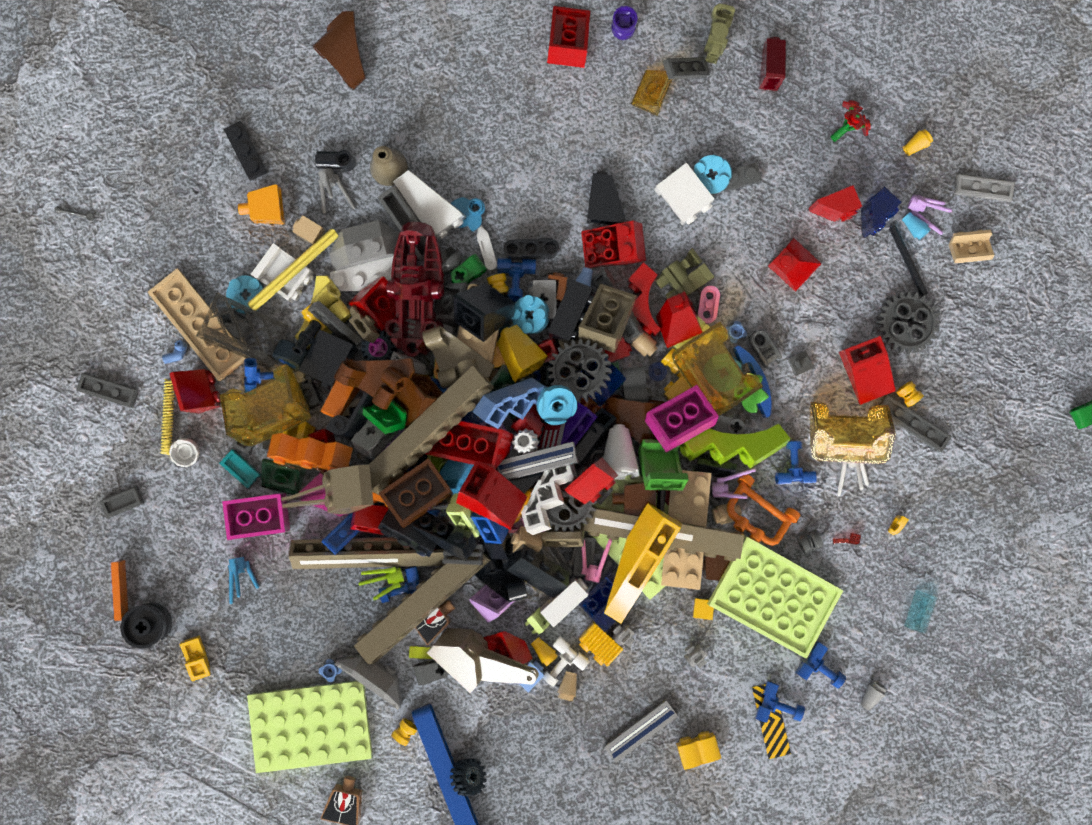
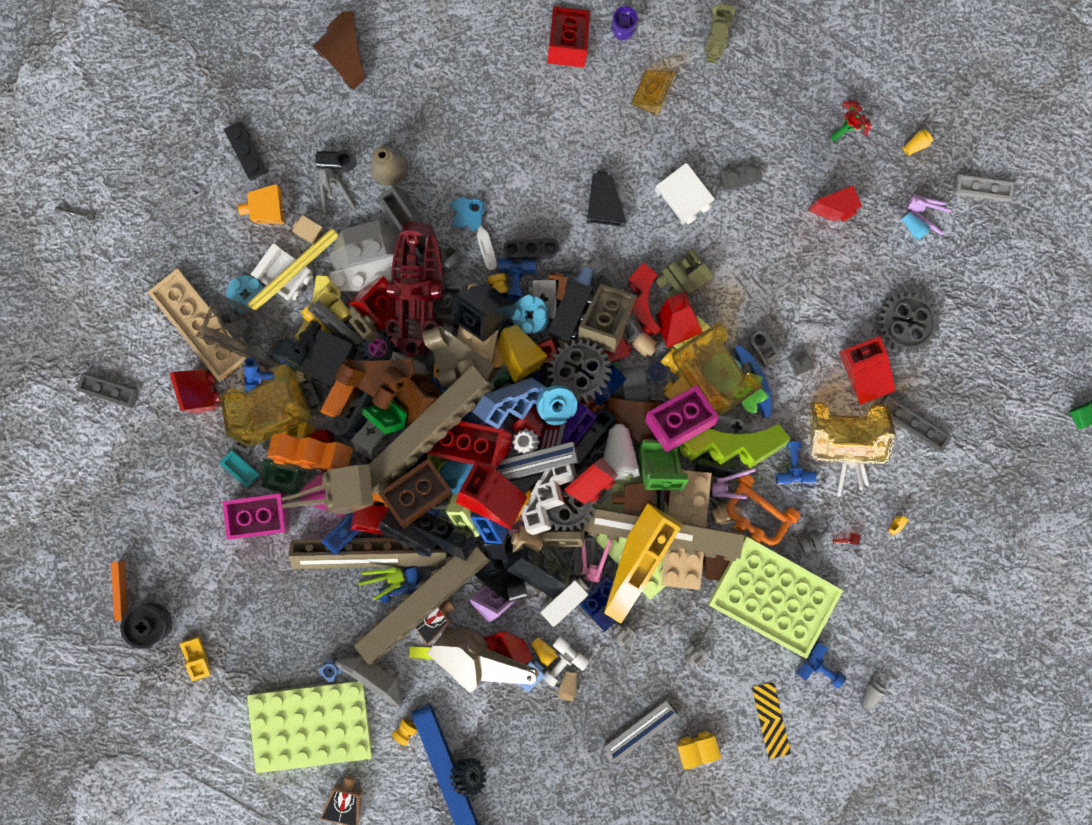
(121, 502): dark grey tile -> none
(168, 401): light yellow piece -> none
(177, 354): medium blue arm -> none
(184, 452): white hair -> none
(236, 567): dark azure plant -> none
(428, 672): dark grey piece -> none
(429, 205): white slope -> none
(468, 562): dark grey tile -> none
(470, 269): green piece -> none
(537, 621): yellowish green tile -> none
(600, 644): yellow brick -> none
(614, 245): red slope -> none
(686, 68): dark grey tile -> none
(702, 609): yellow tile -> none
(708, 305): bright pink plate -> none
(718, 164): medium azure plate -> none
(741, 333): medium blue plate -> none
(770, 704): blue bar -> none
(773, 64): dark red slope -> none
(794, 264): red slope -> none
(877, 211): clear blue slope -> none
(908, 260): black bar -> none
(909, 393): yellow wheel -> none
(920, 611): clear light blue slope -> none
(971, 246): tan bracket -> none

